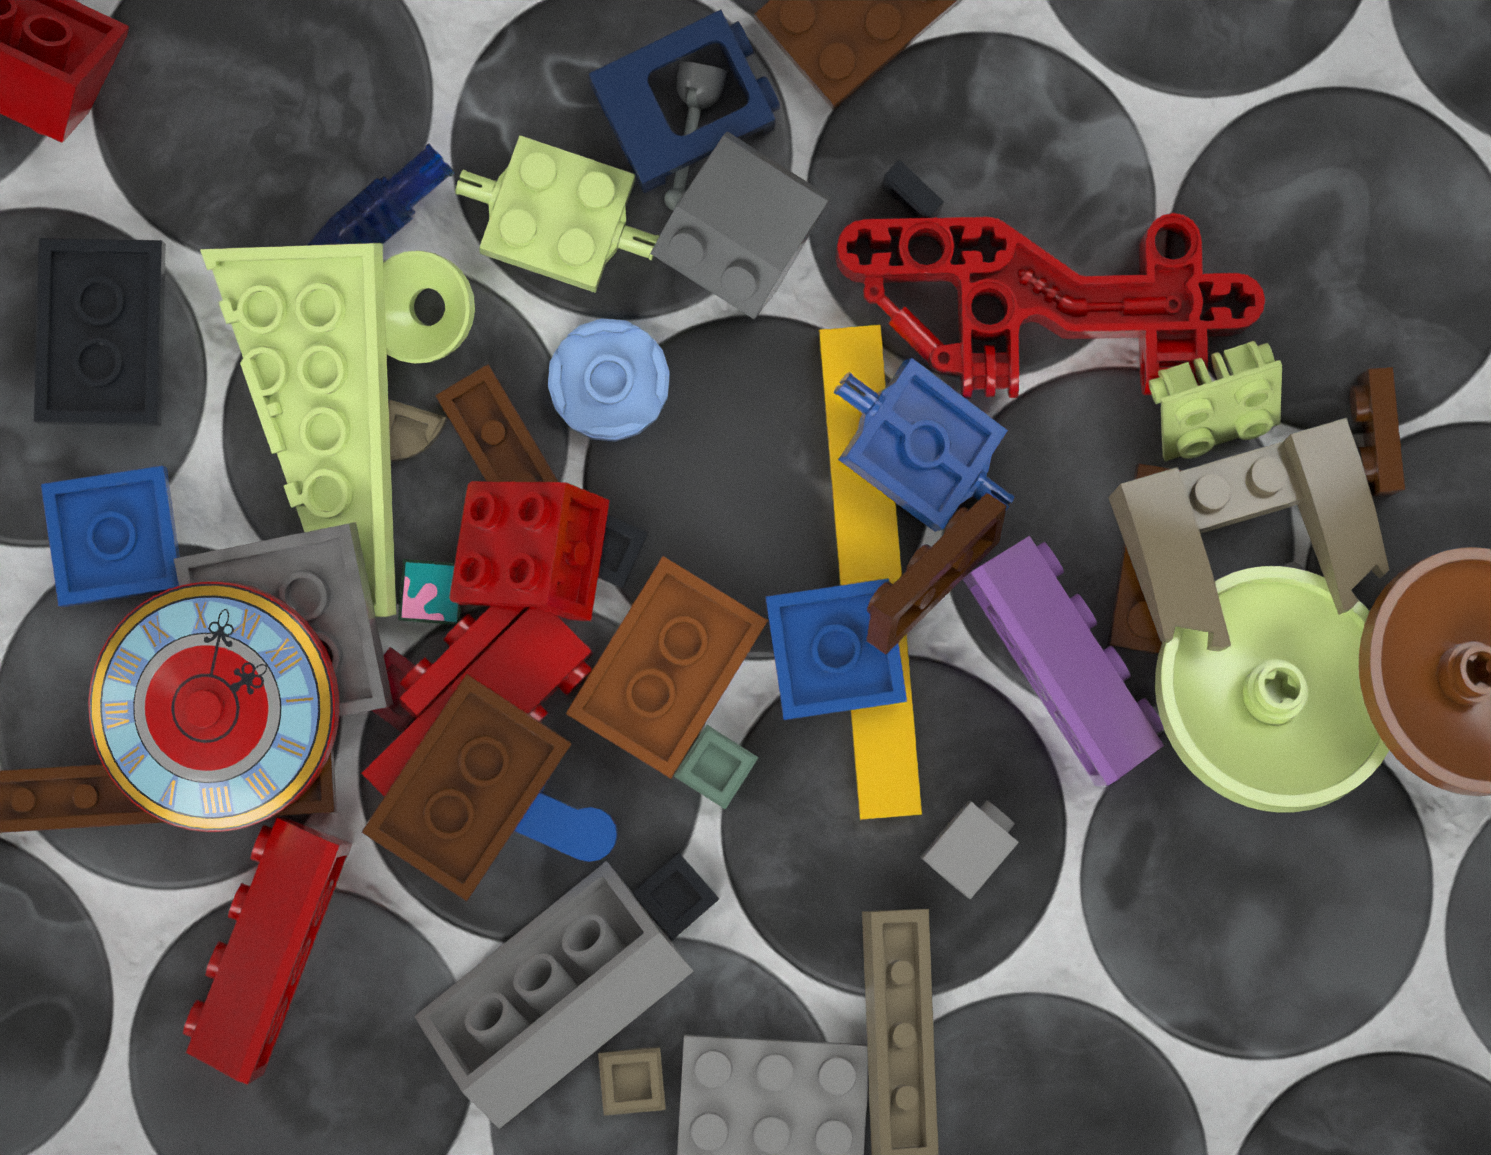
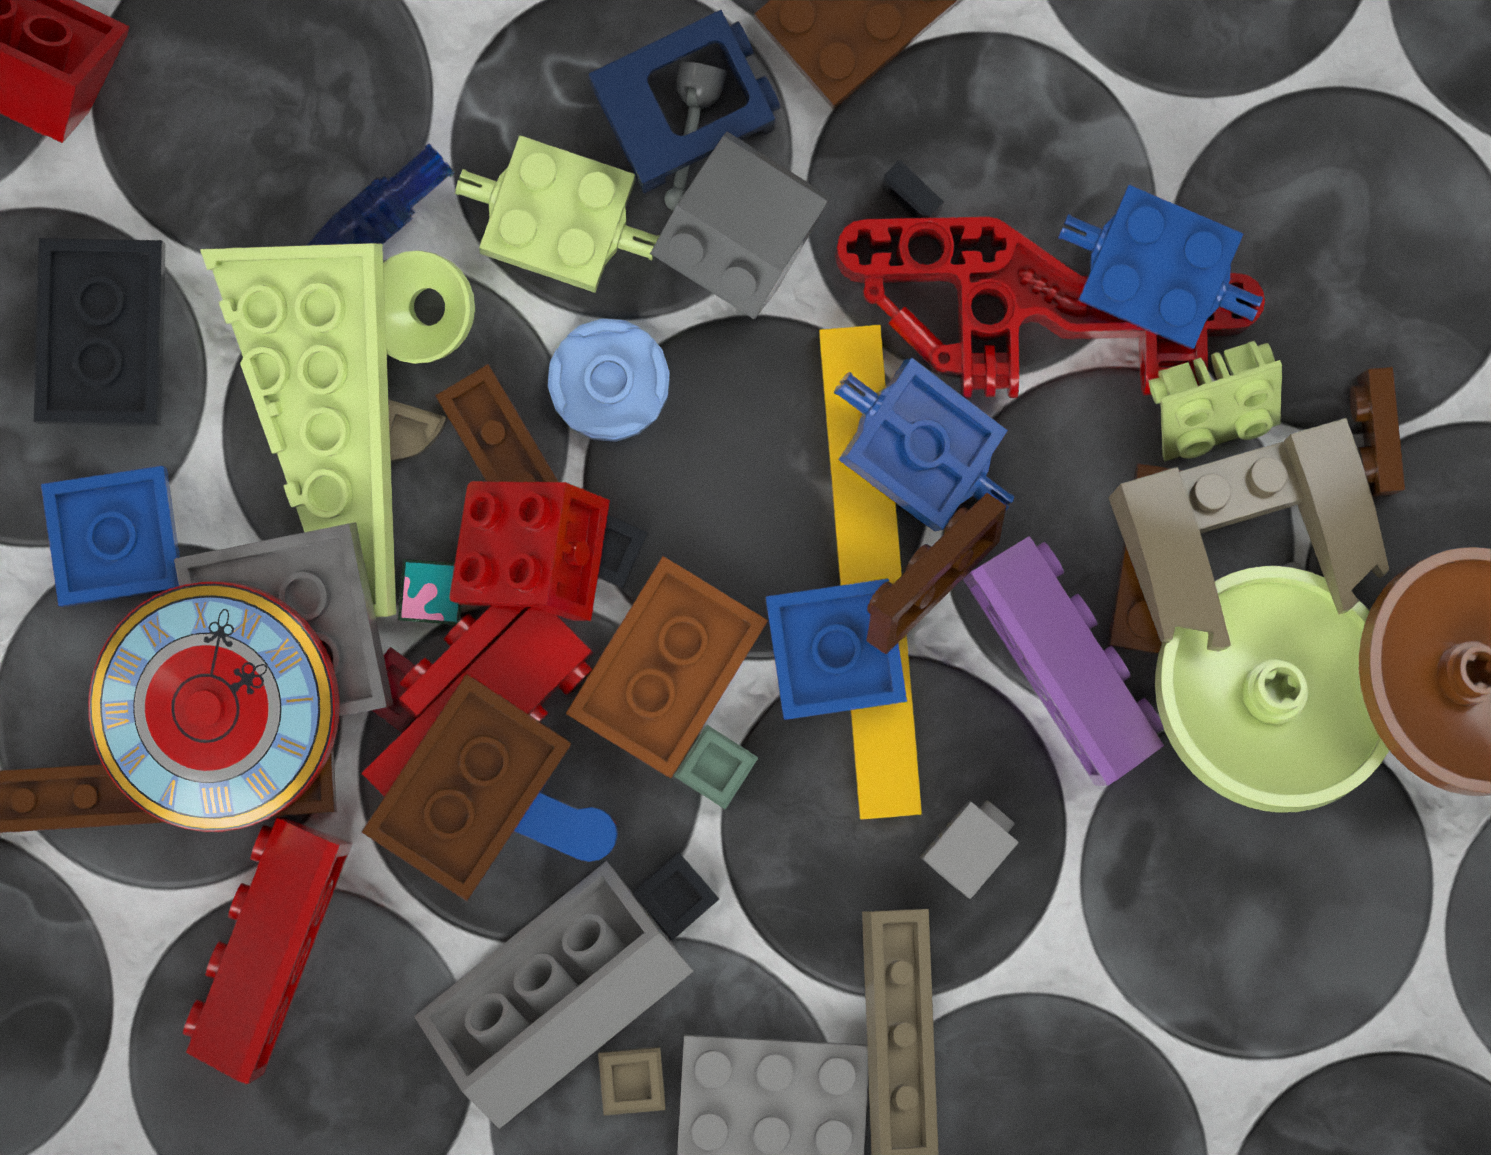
(1160, 267): none -> blue plate

